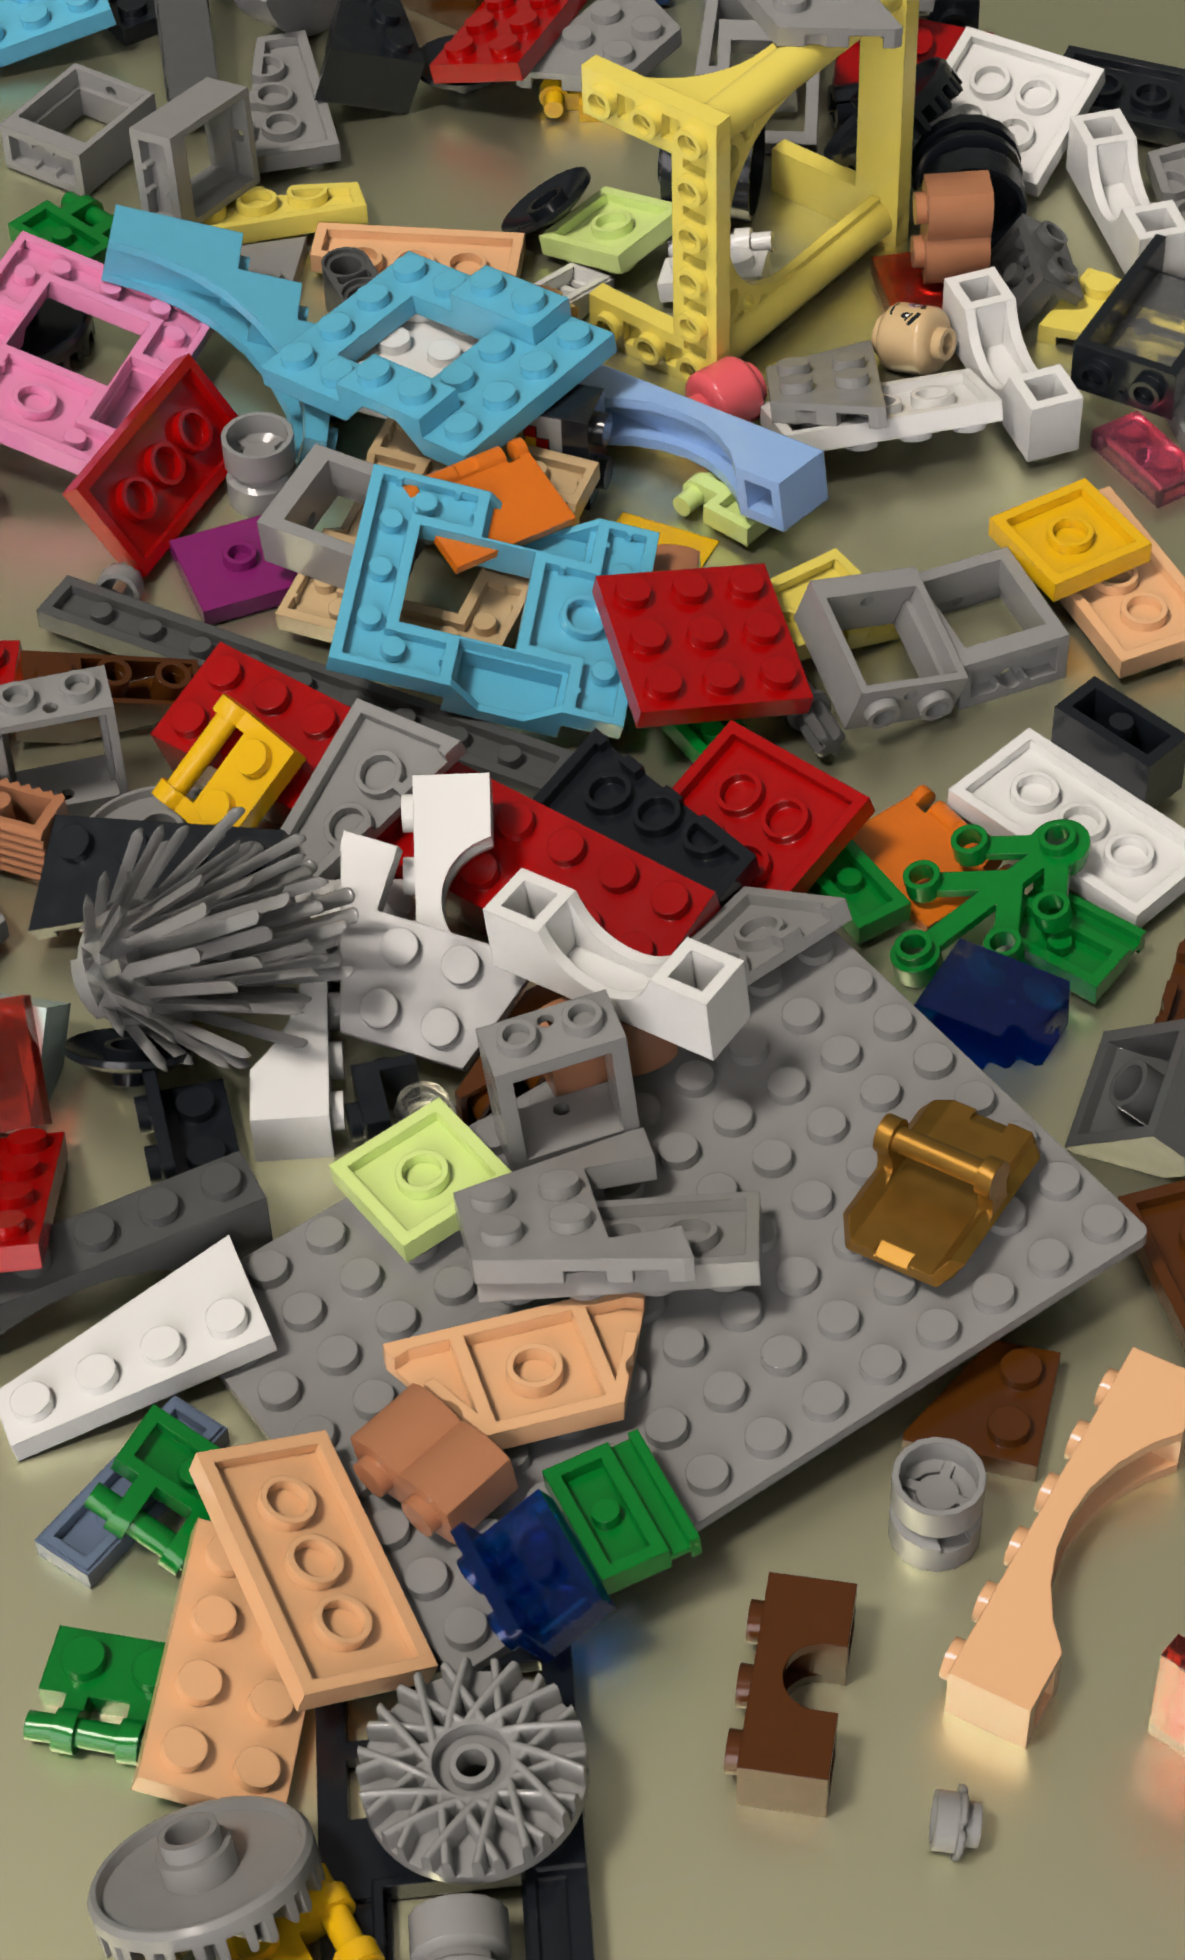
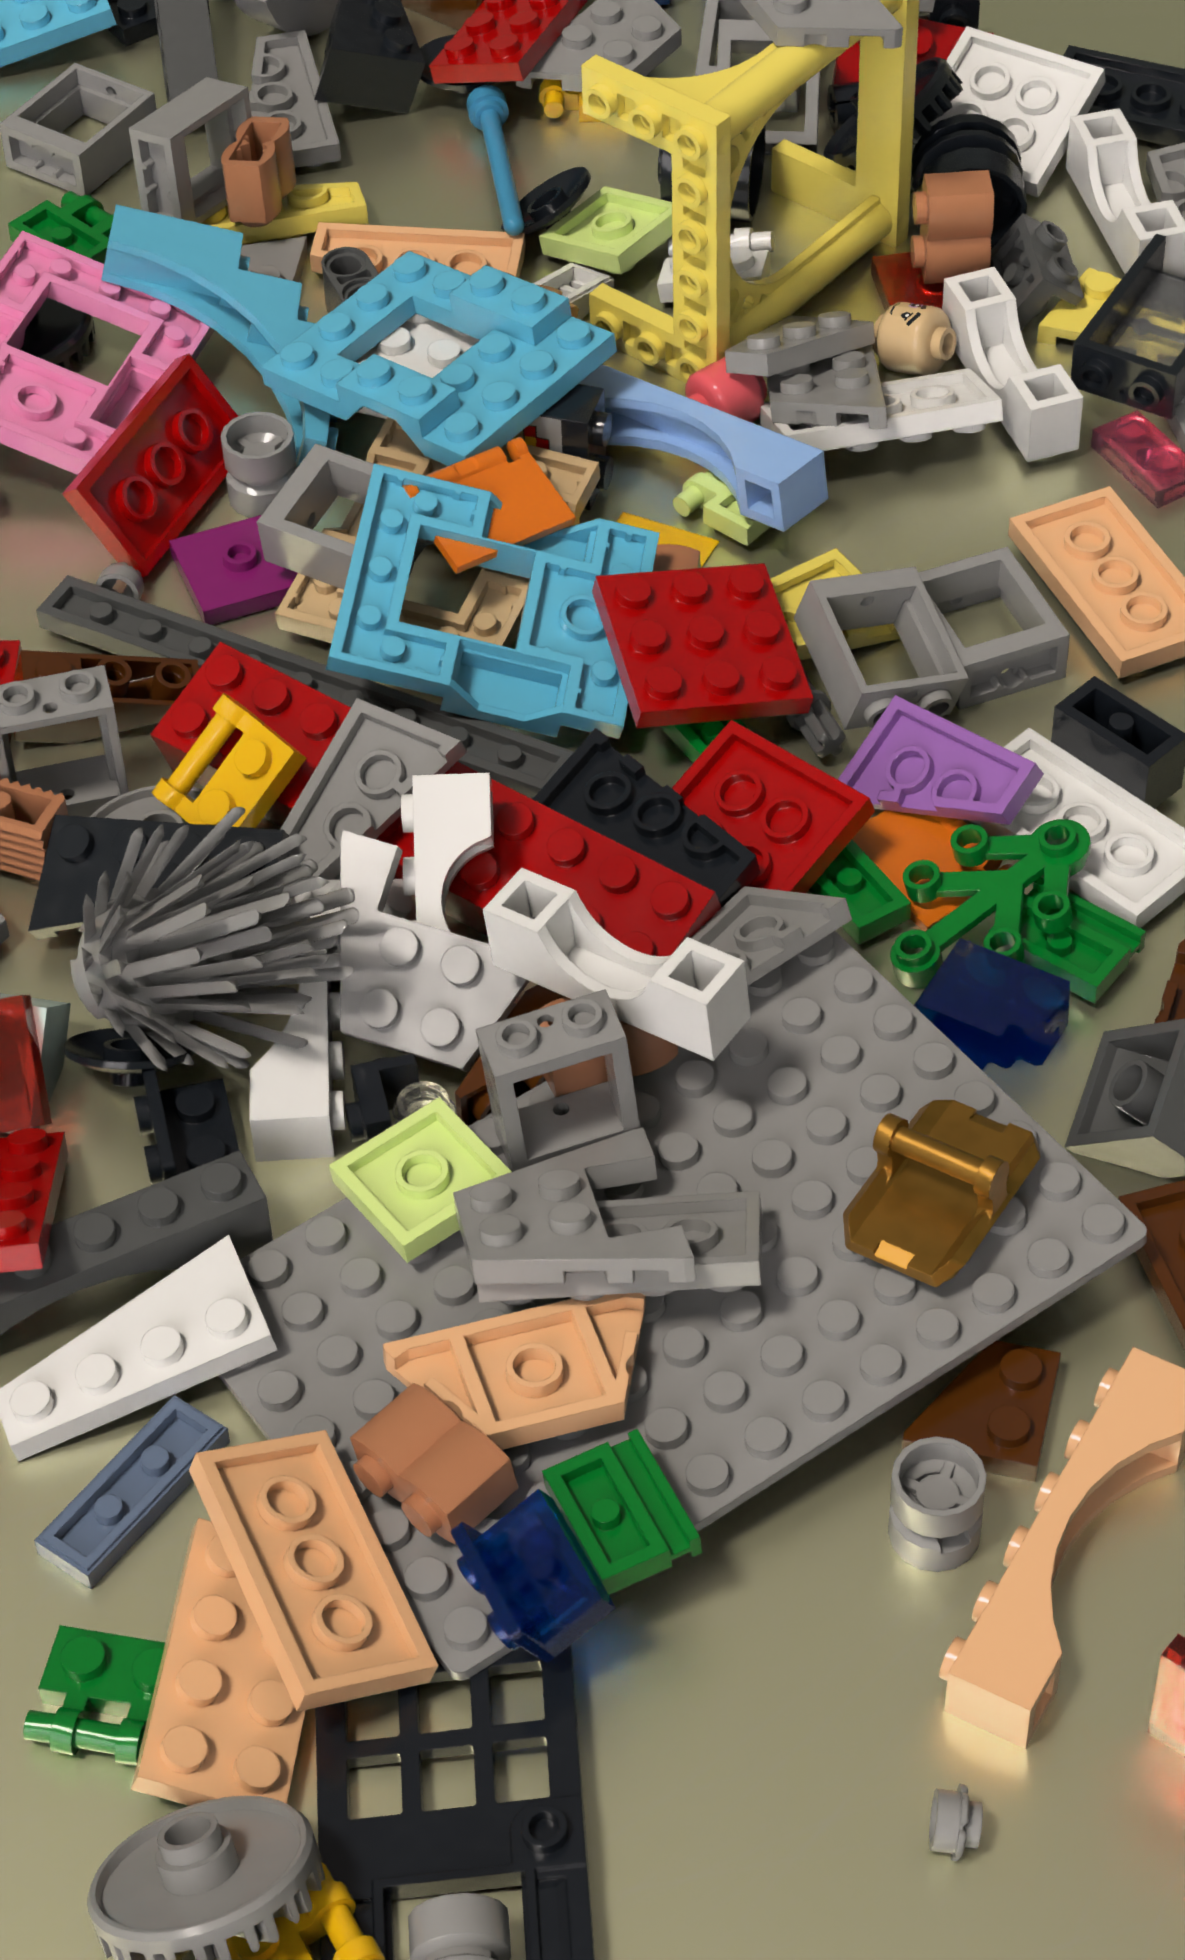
(157, 1466): green plate -> none
(258, 170): none -> nougat brick
(474, 1773): light grey wheel -> none
(488, 112): none -> dark azure piece
(784, 1748): reddish brown arch -> none
(798, 342): none -> light grey wing
(938, 768): none -> medium lavender wing
(1070, 539): yellow plate -> none

